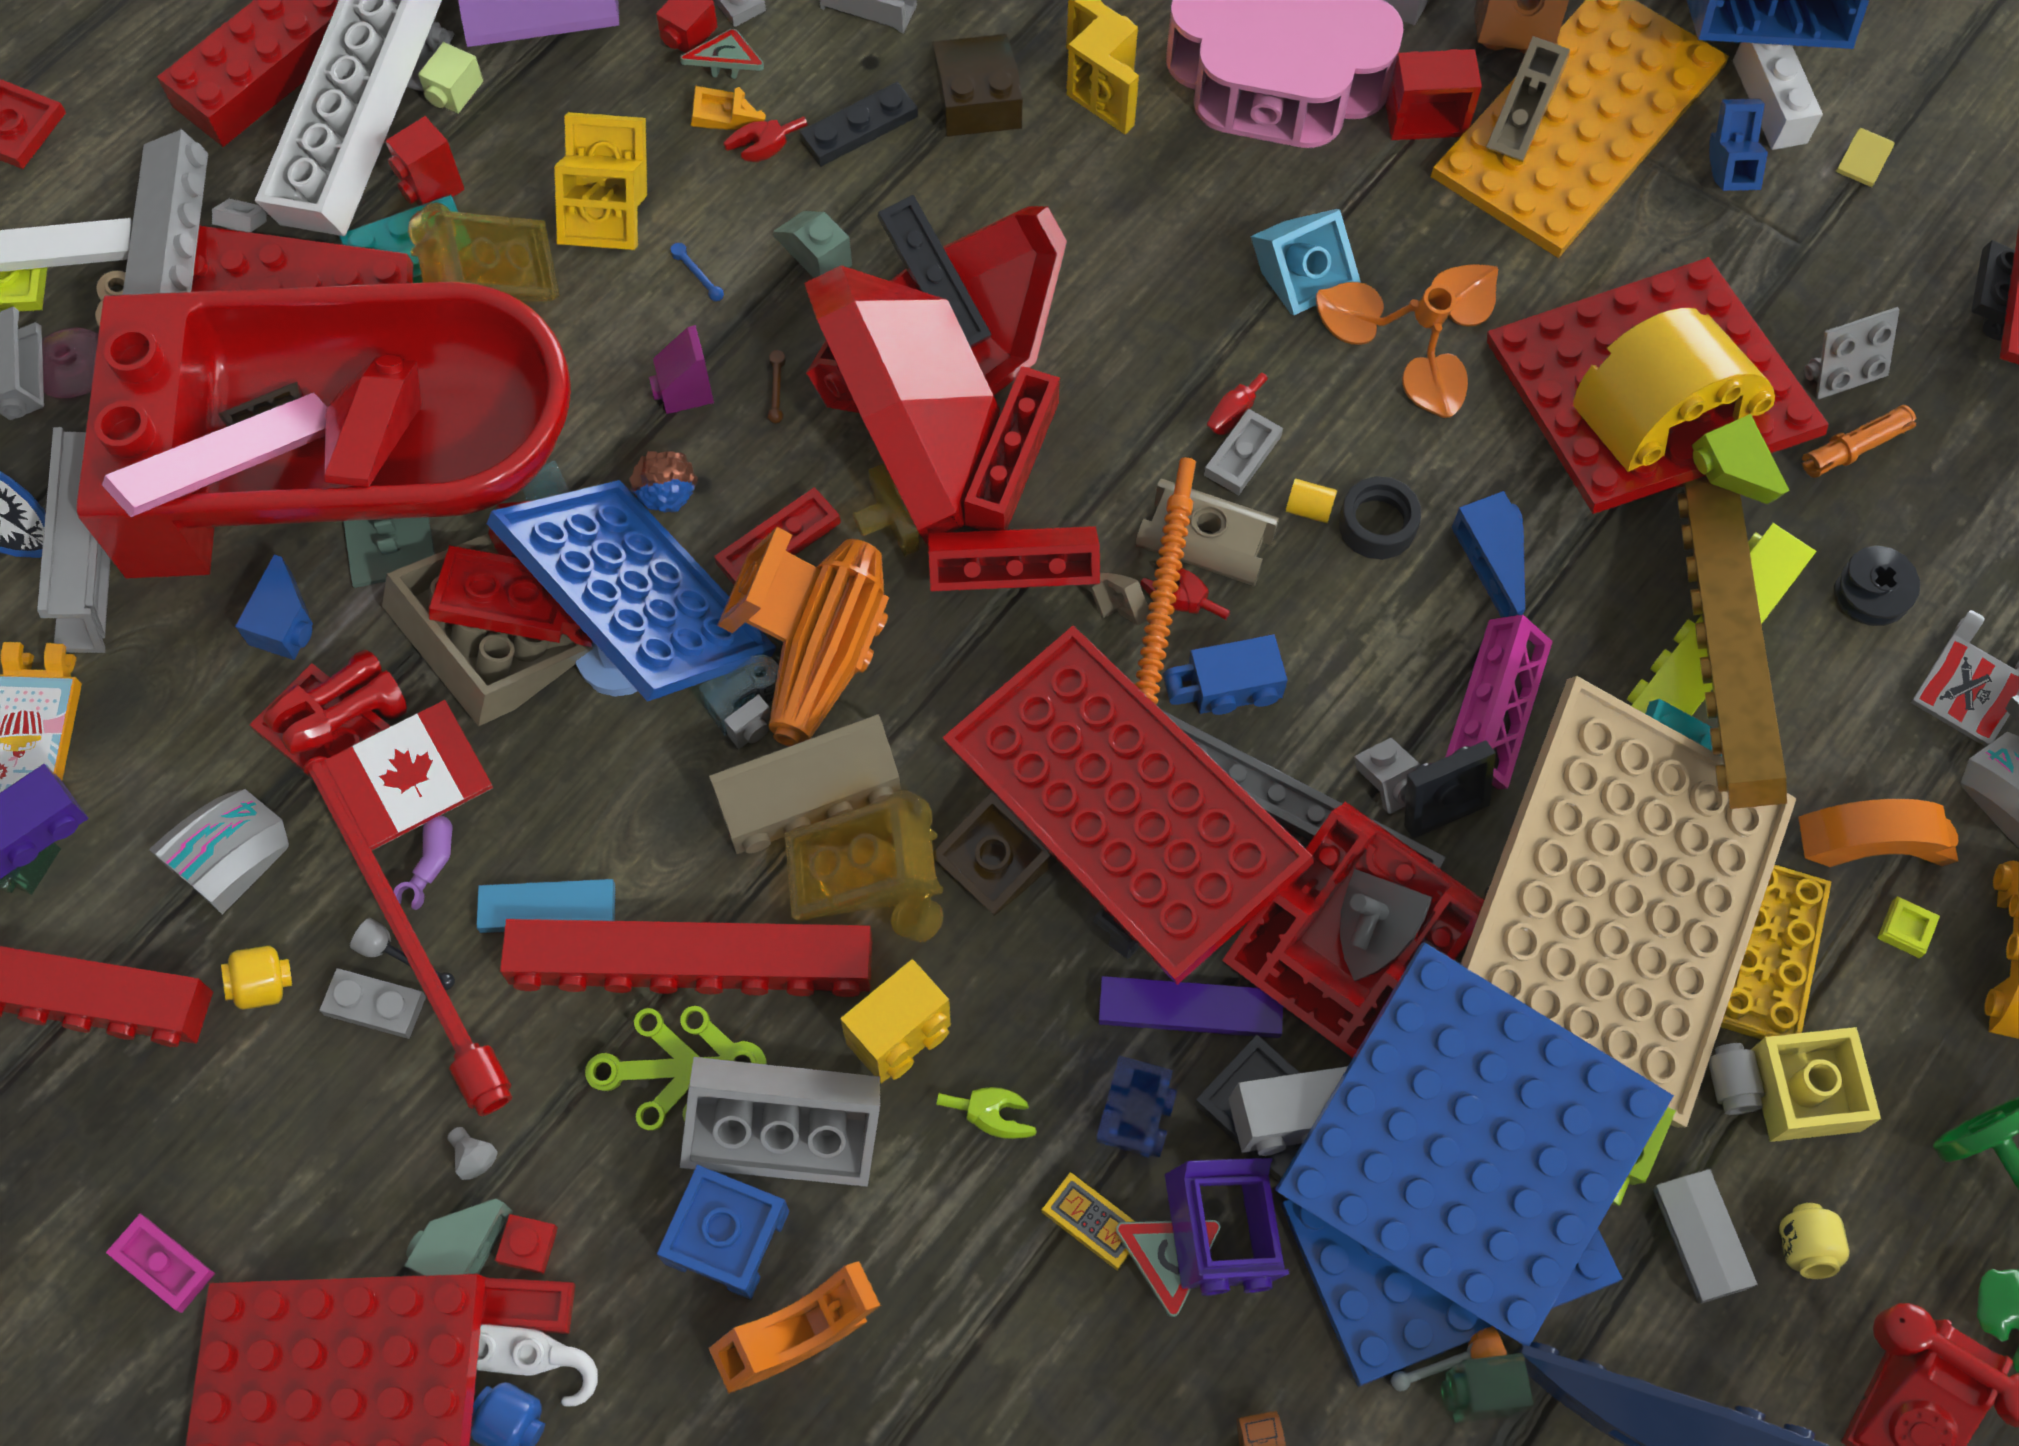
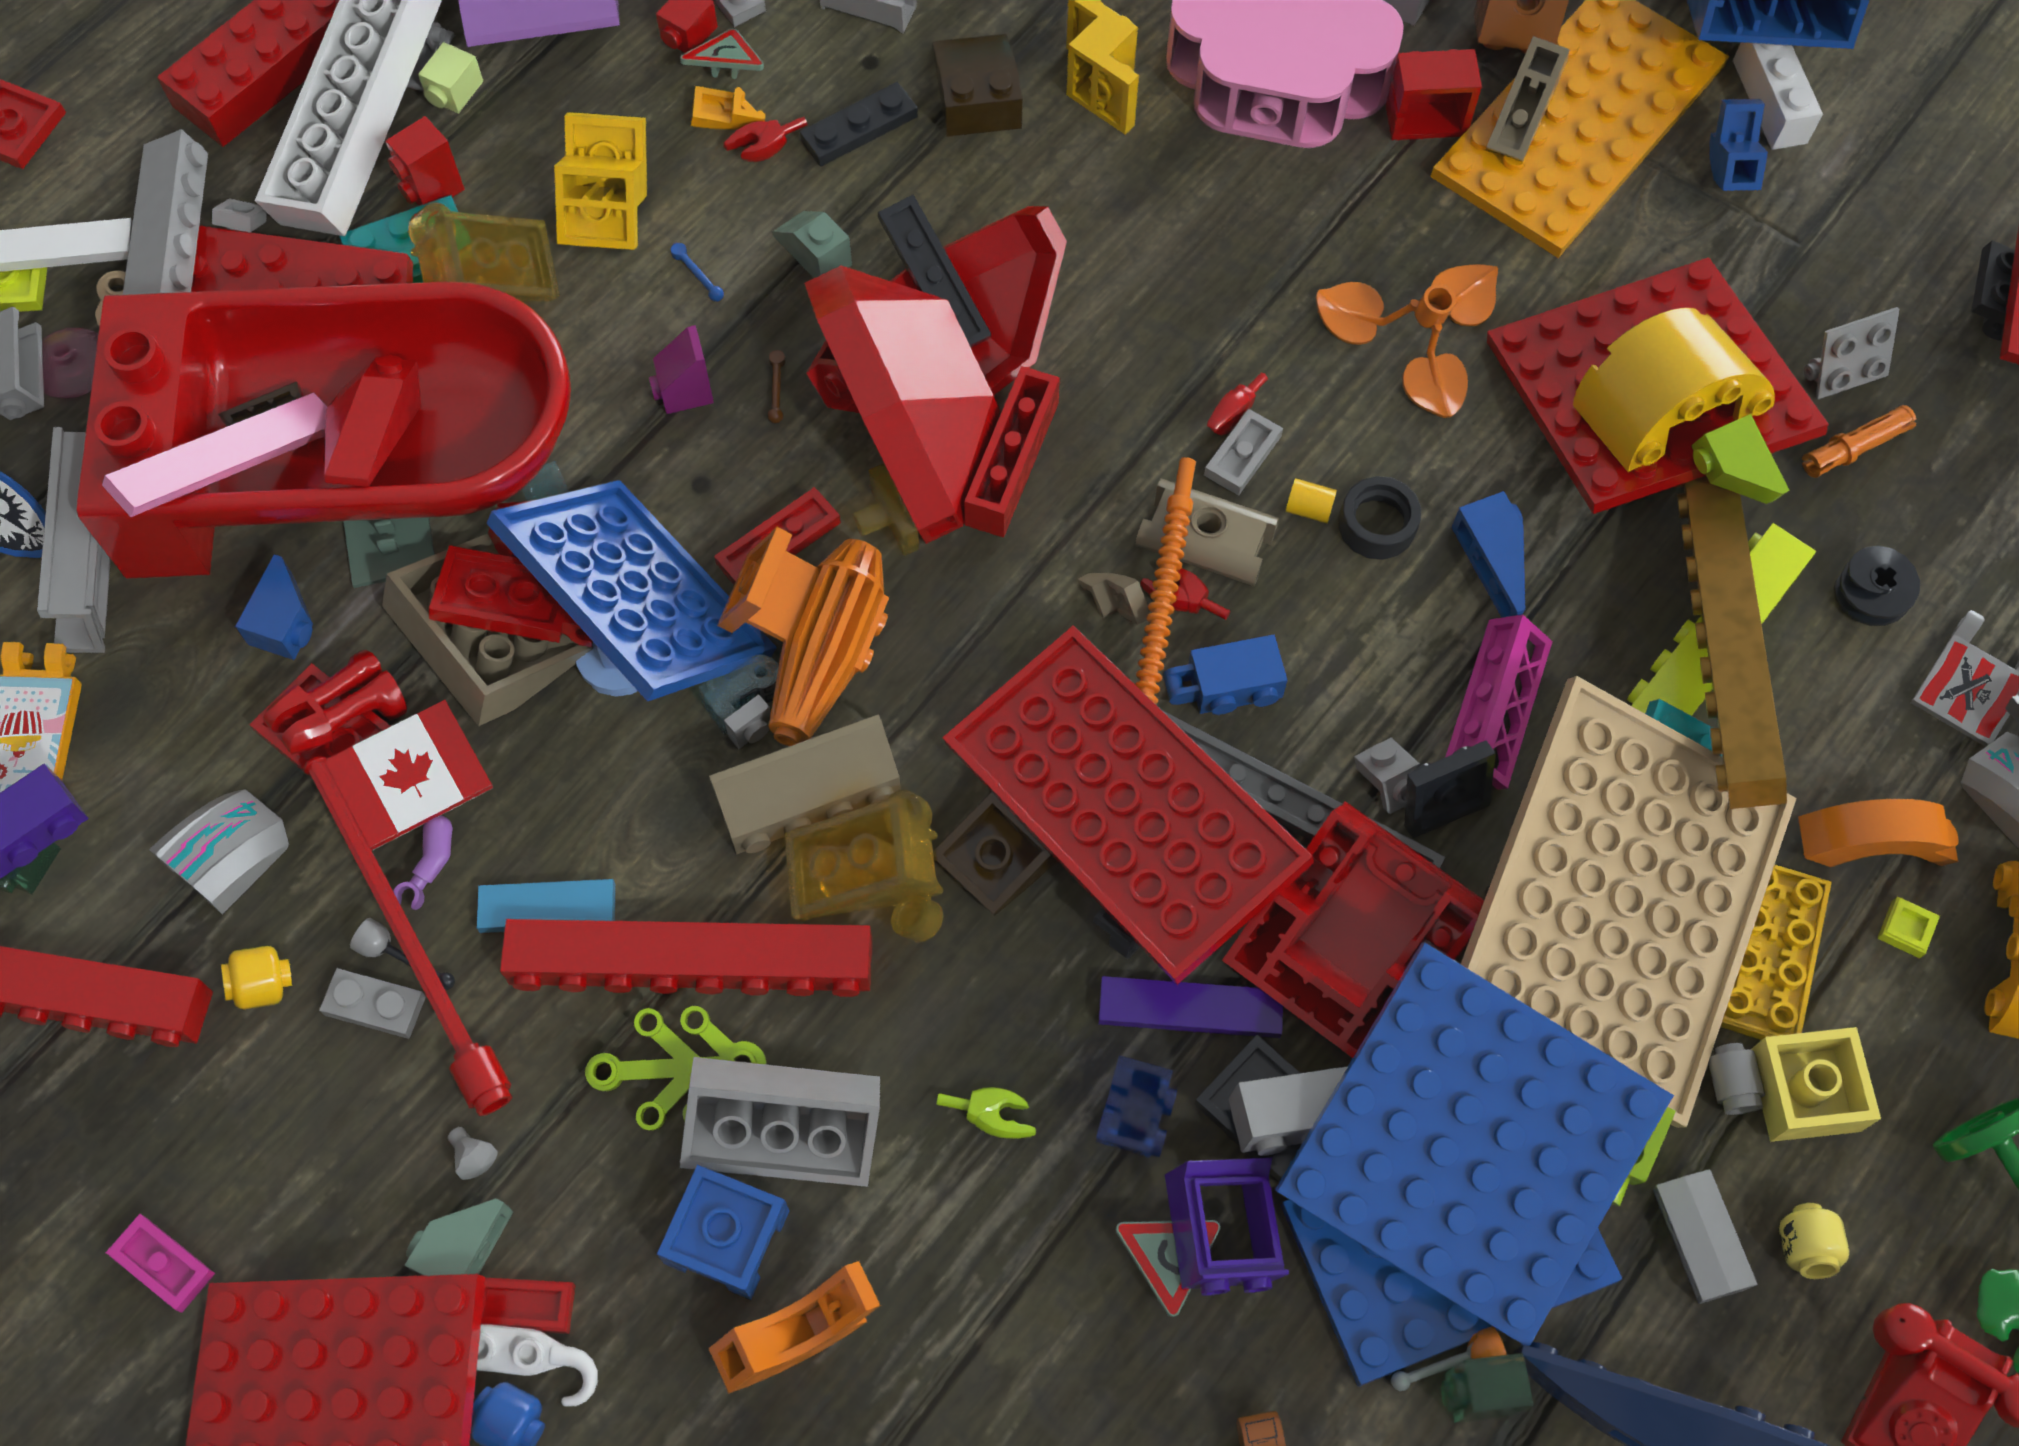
(526, 1244): red plate -> none
(663, 480): piece -> none
(897, 1022): yellow brick -> none
(1014, 558): red brick -> none
(1088, 1219): tile -> none
(1305, 257): medium azure slope -> none
(1378, 922): dark grey shield -> none
(1865, 157): light yellow slope -> none

